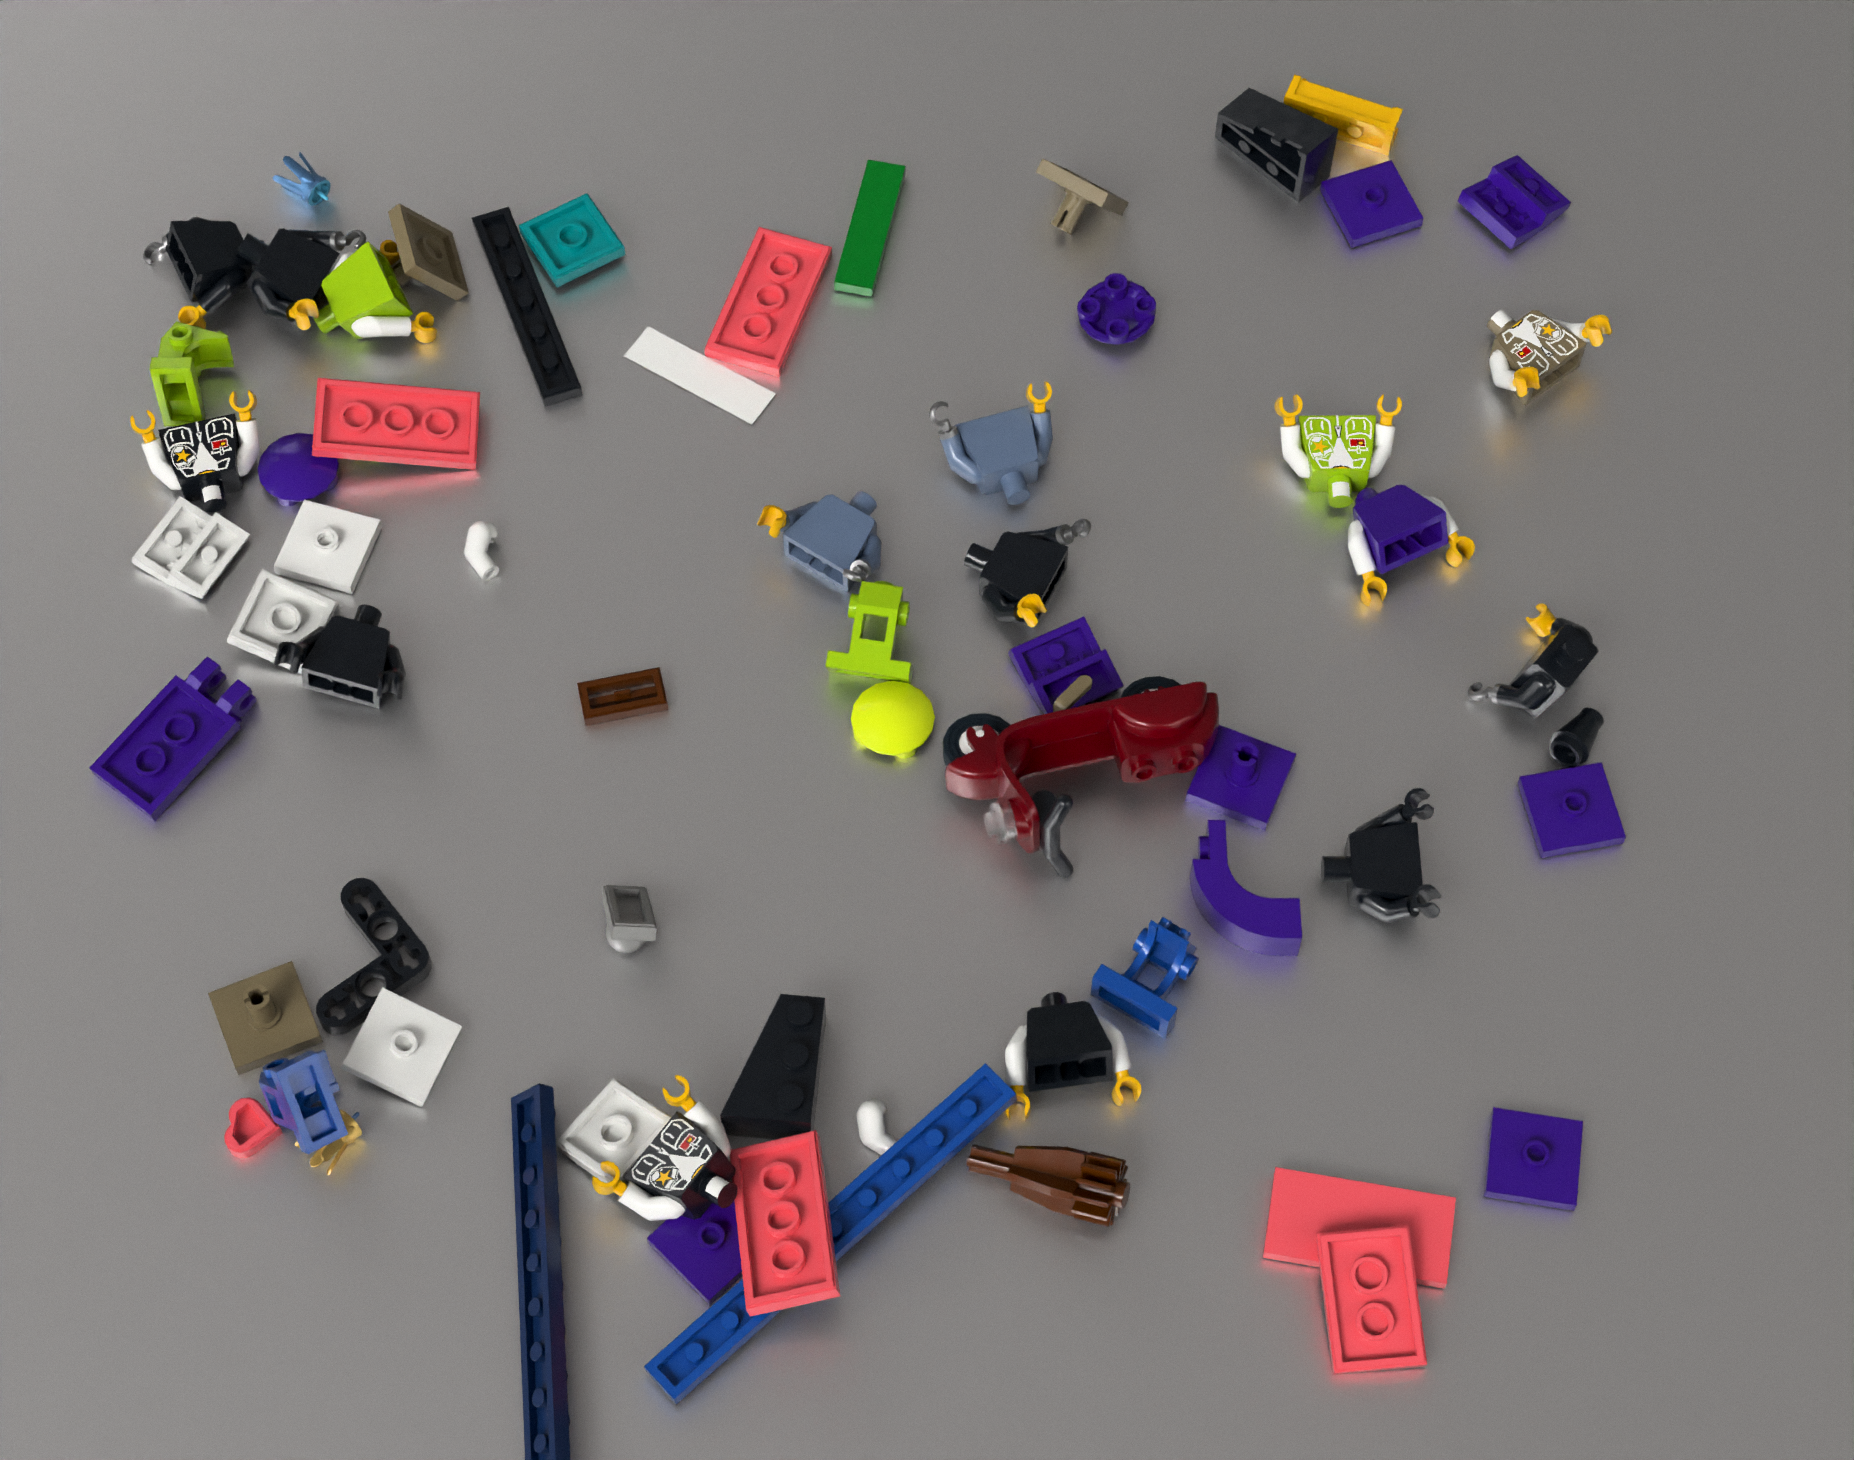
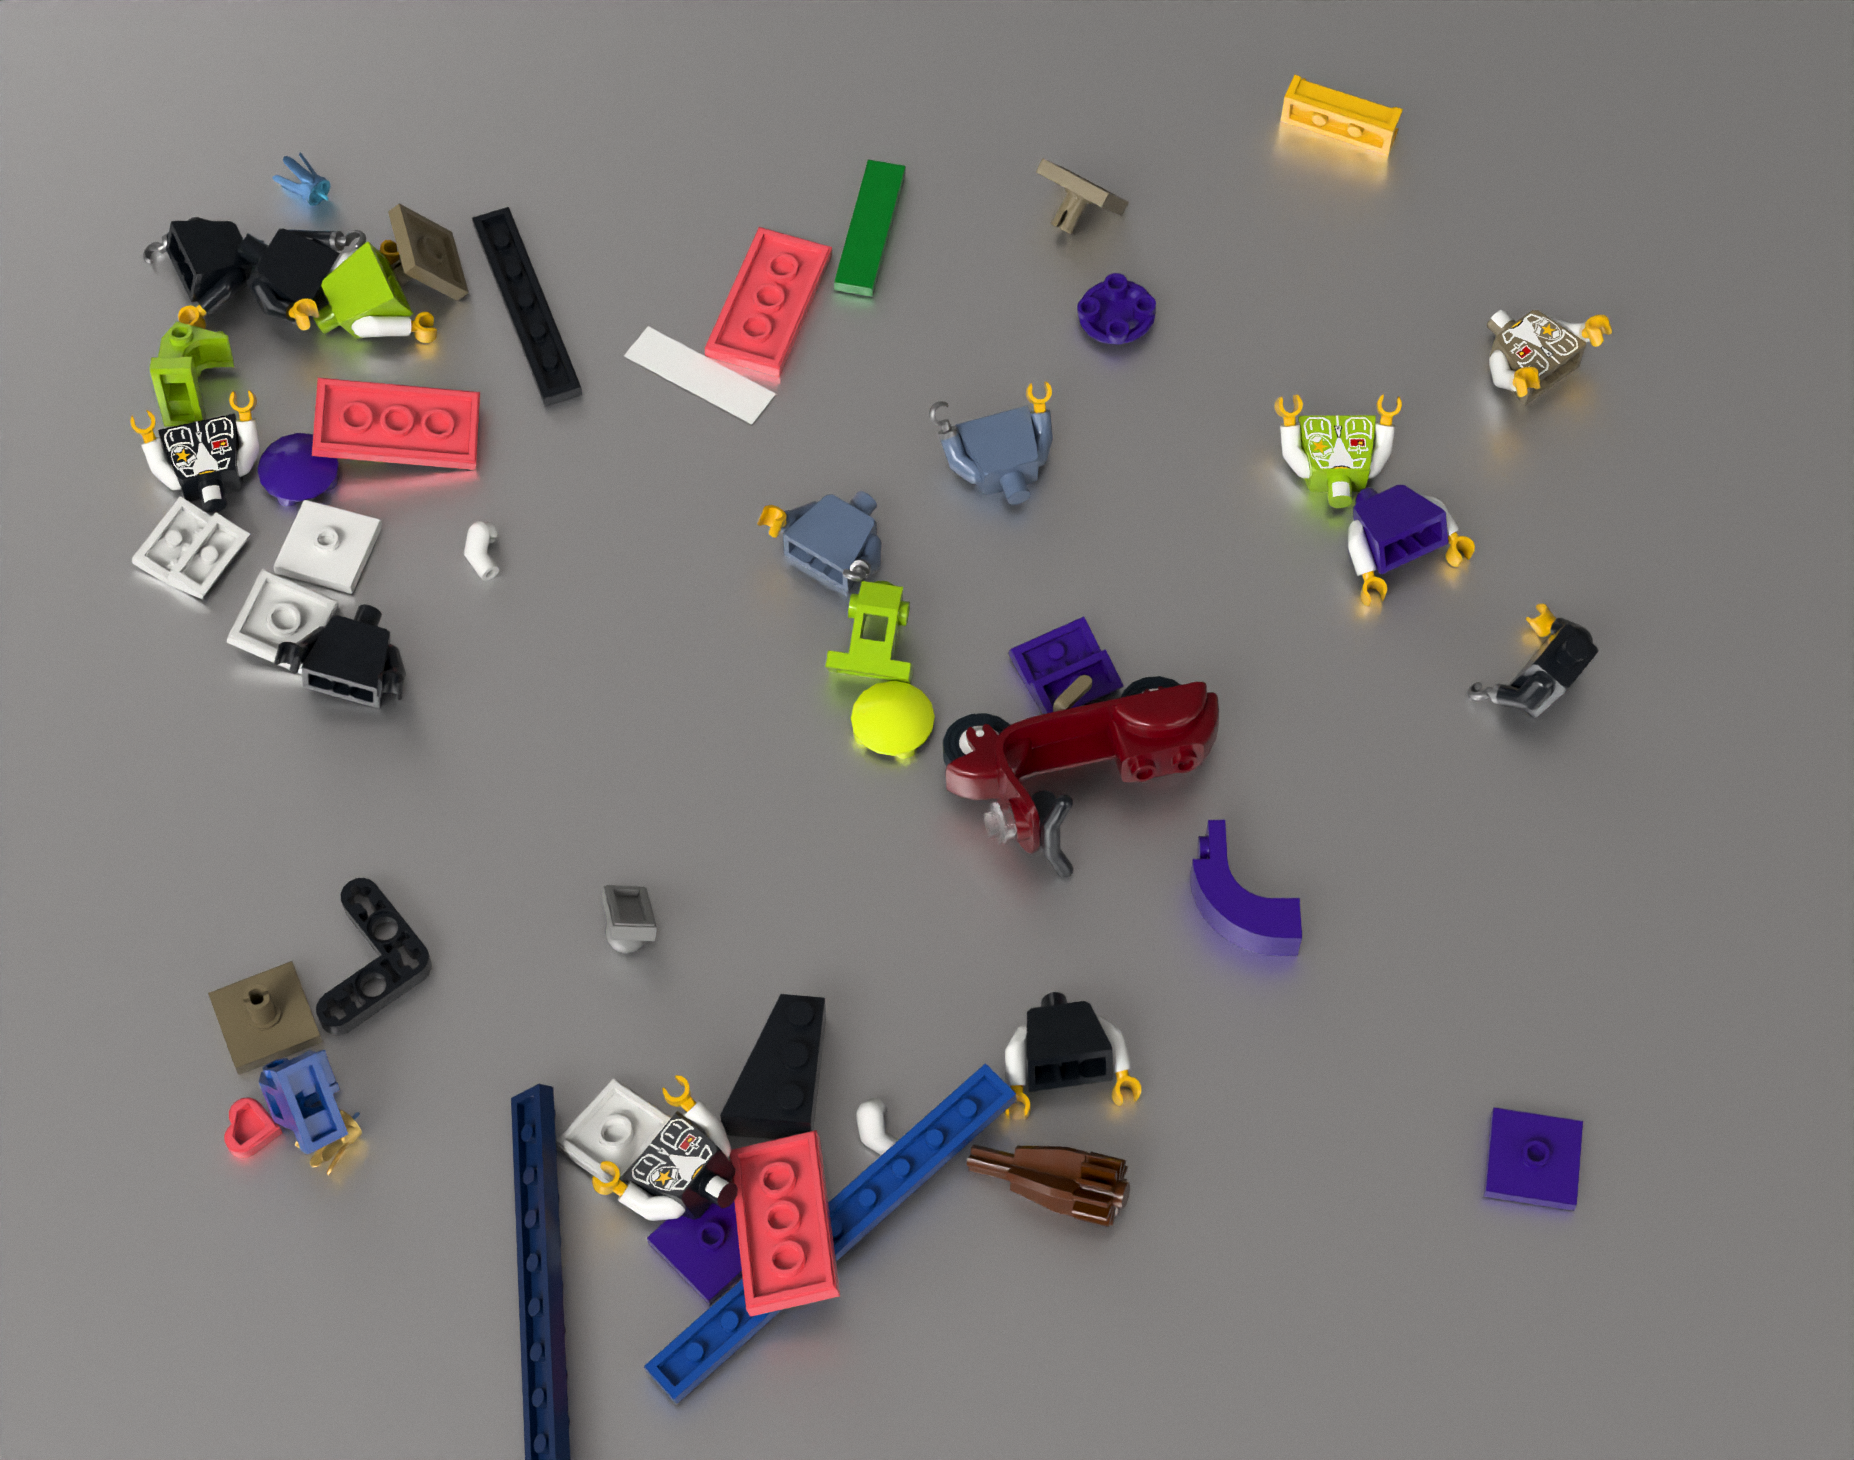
(173, 738): dark purple tile -> none
(401, 1047): white plate -> none
(572, 240): teal plate -> none
(623, 702): reddish brown tile -> none
(1023, 570): black torso -> none
(1163, 947): blue tile -> none
(1241, 778): dark purple tile -> none
(1278, 141): black wedge -> none
(1316, 1203): coral tile -> none
(1371, 204): dark purple plate -> none
(1371, 1300): coral tile -> none
(1385, 864): black torso -> none
(1514, 202): dark purple slope -> none
(1571, 810): dark purple plate -> none
(1576, 738): black cone -> none

